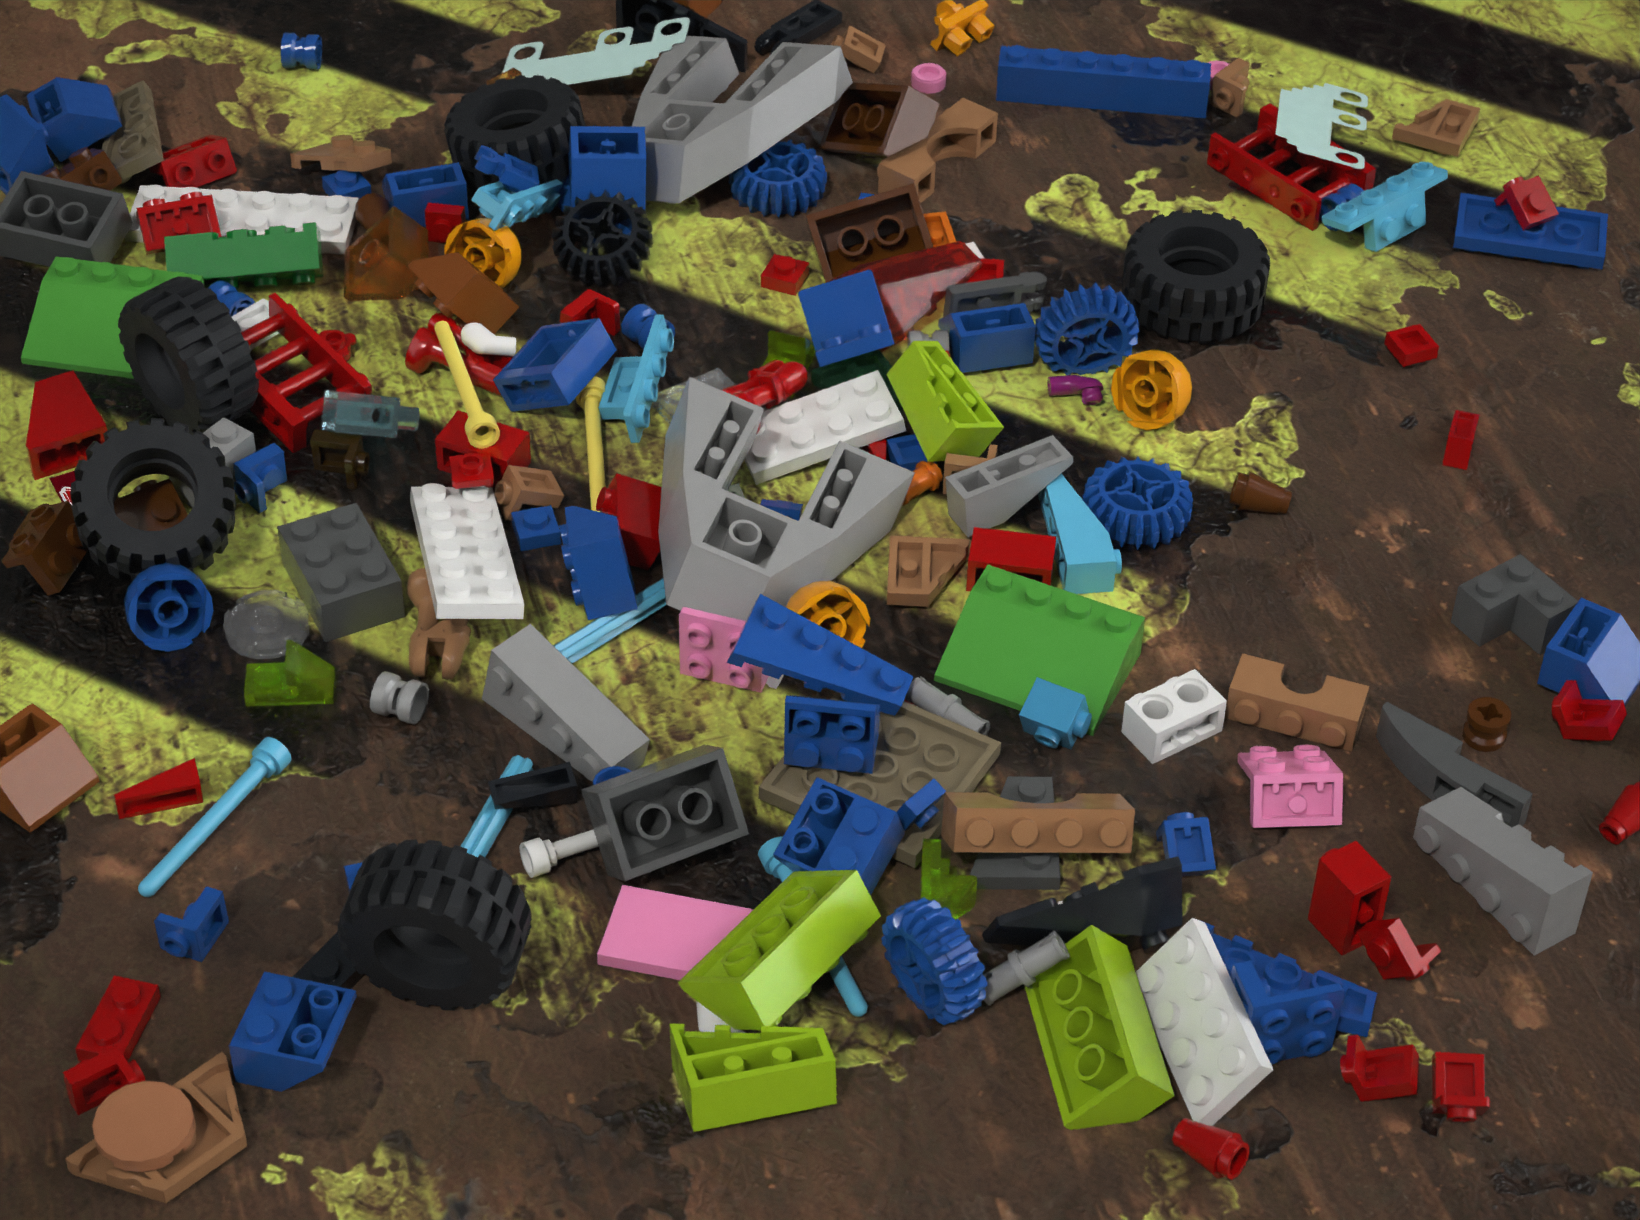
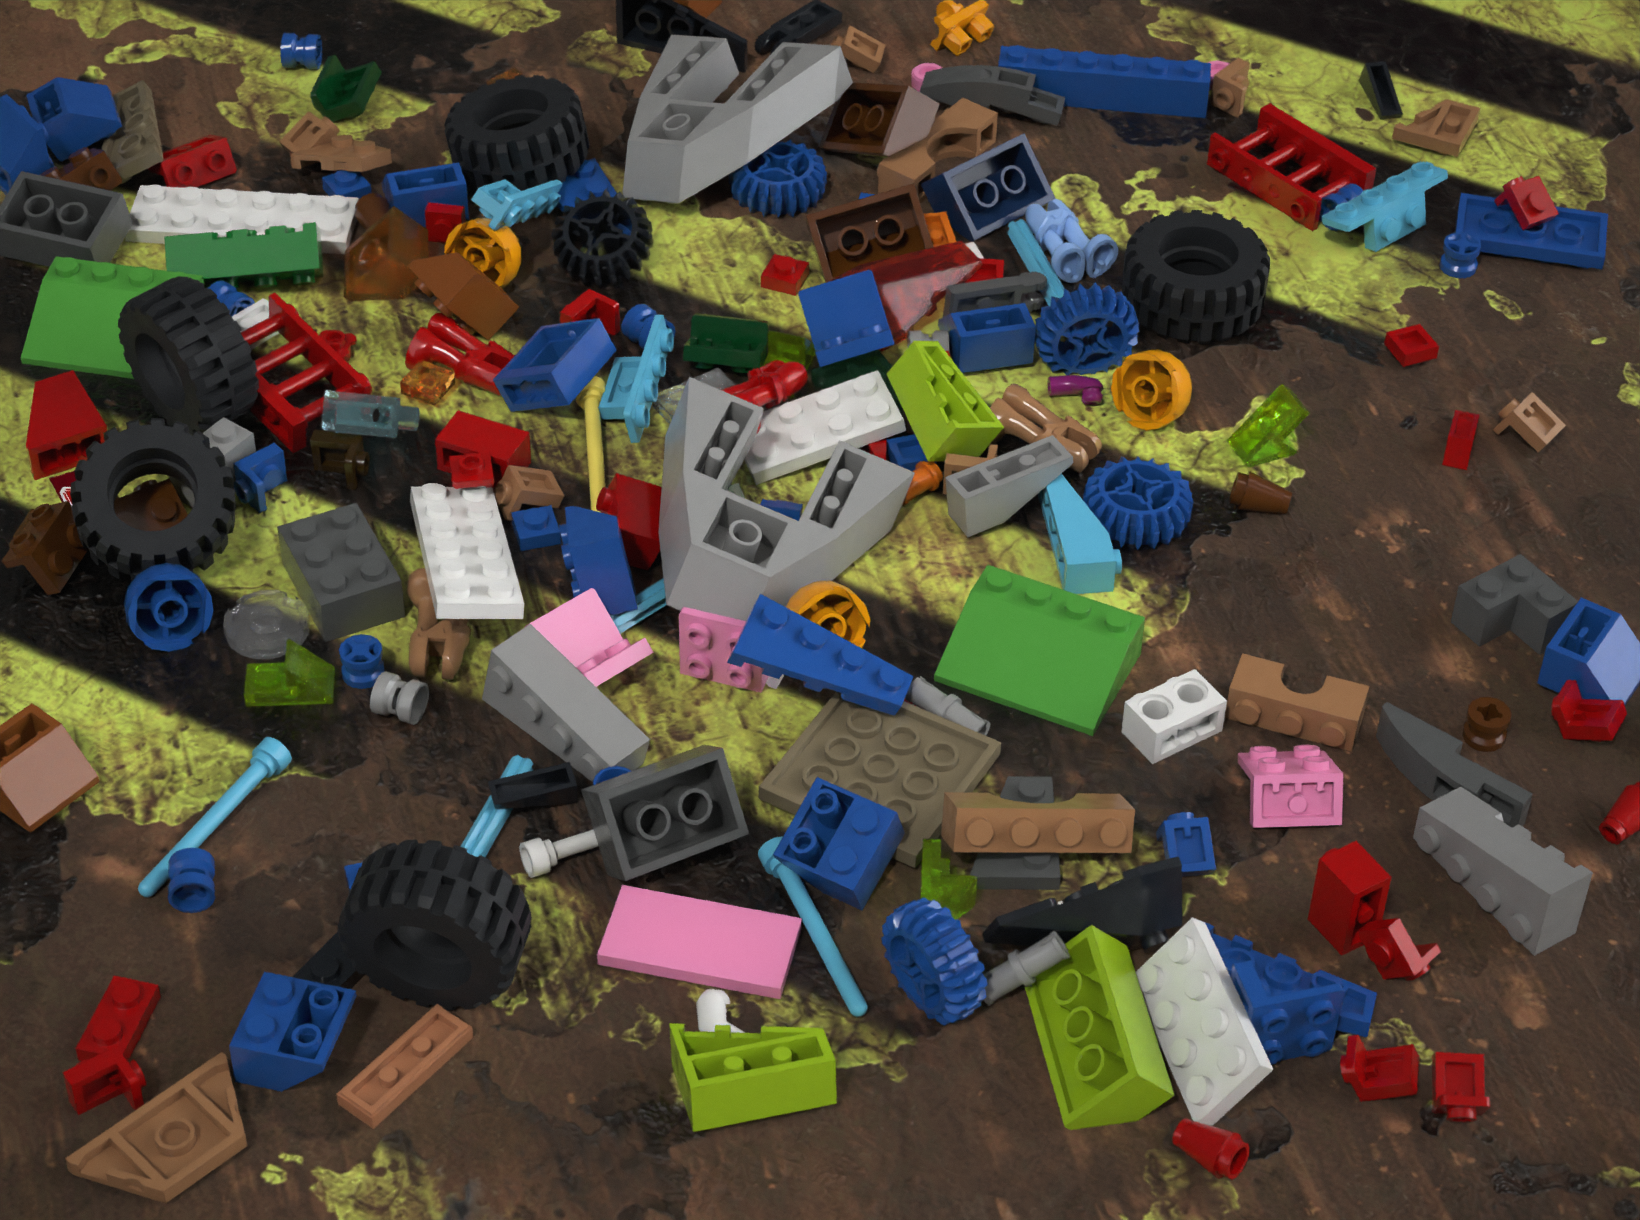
(143, 1126): nougat tile -> none
(165, 791): red piece -> none
(186, 216): red bracket -> none
(191, 880): none -> blue wheel
(197, 930): blue bracket -> none
(309, 133): none -> medium nougat bracket
(342, 92): none -> dark green bracket
(361, 660): none -> blue wheel
(404, 1066): none -> nougat tile
(427, 382): none -> clear orange plate
(480, 426): light yellow piece -> none
(485, 342): white arm -> none
(512, 171): blue plate -> none
(590, 638): none -> bright pink bracket
(604, 62): light aqua piece -> none
(607, 160): blue slope -> none
(726, 342): none -> dark green bracket
(782, 948): lime slope -> none
(830, 734): blue slope -> none
(921, 806): blue plate -> none
(922, 568): medium nougat wing -> none
(990, 189): none -> dark blue slope
(996, 86): none -> dark grey slope
(1012, 551): red brick -> none
(1018, 410): none -> medium nougat piece
(1035, 258): none -> medium azure axle
(1055, 714): dark azure brick -> none
(1079, 252): none -> light blue piece
(1265, 432): none -> clear neon green slope
(1307, 120): light aqua piece -> none
(1380, 90): none -> black piece
(1460, 255): none -> blue wheel
(1531, 420): none -> medium nougat bracket

